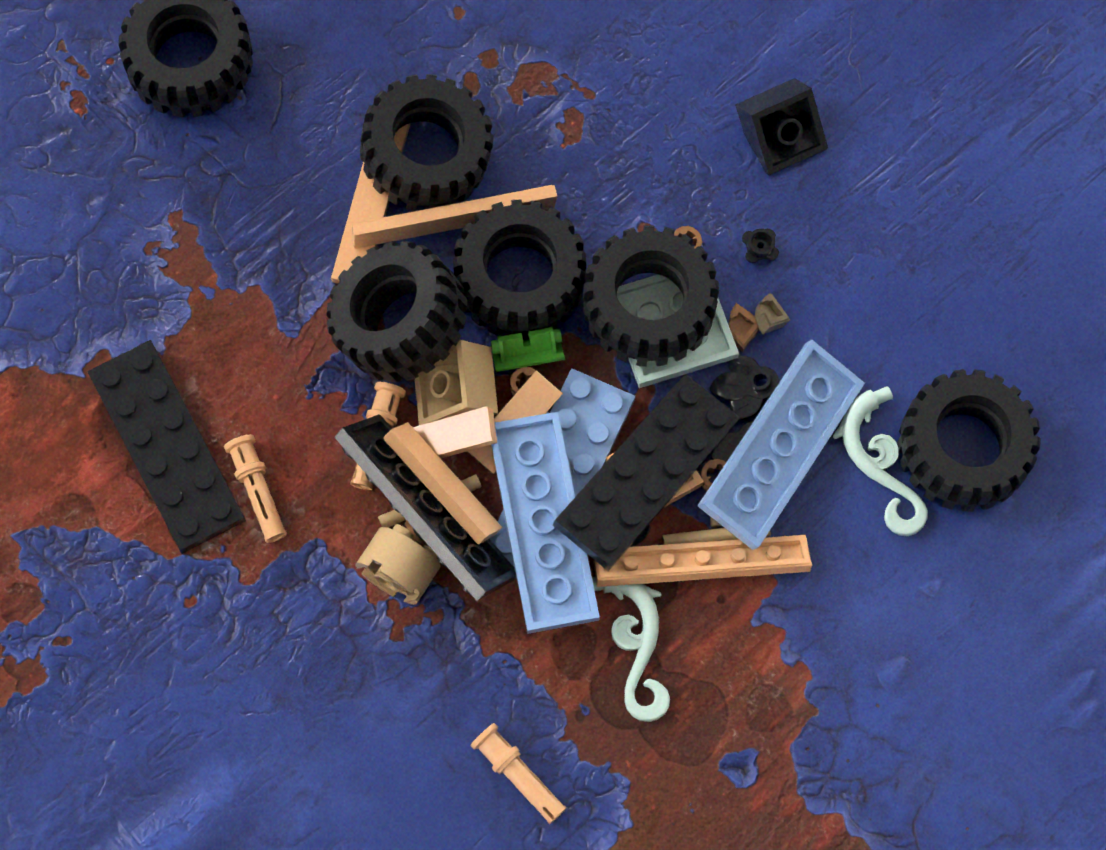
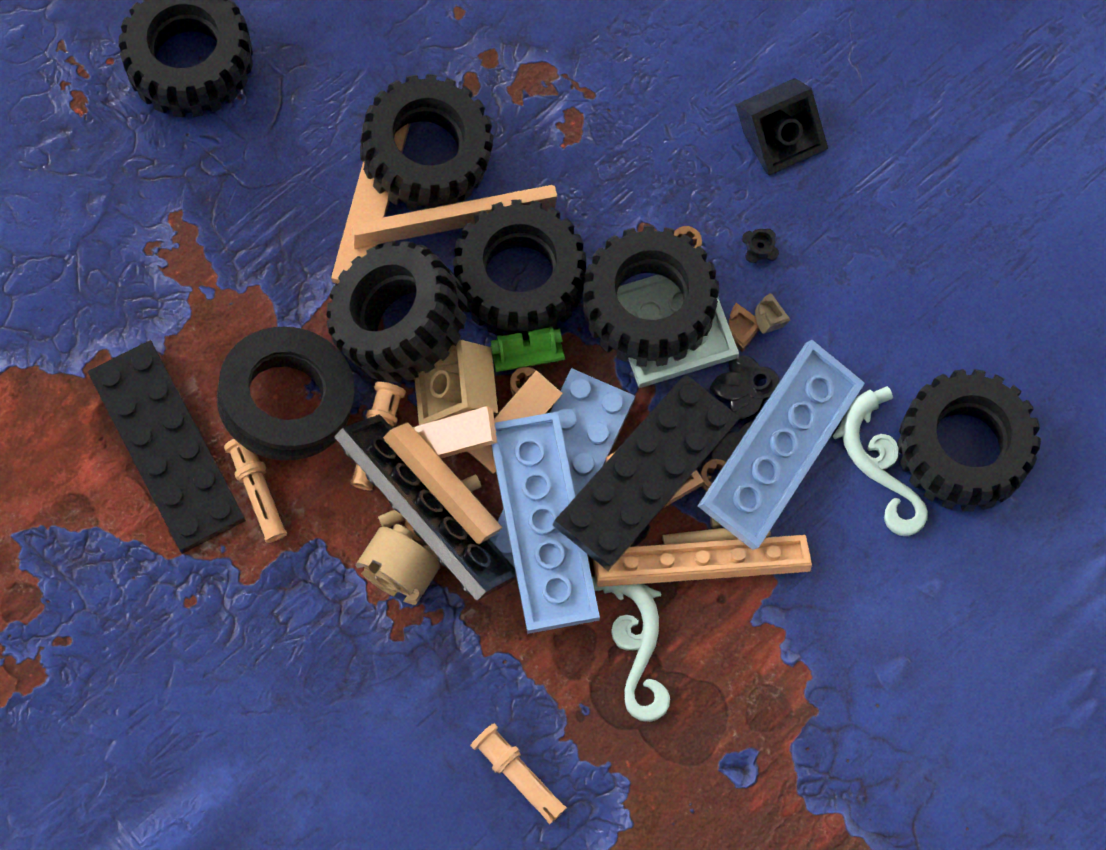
(293, 349): none -> black tyre

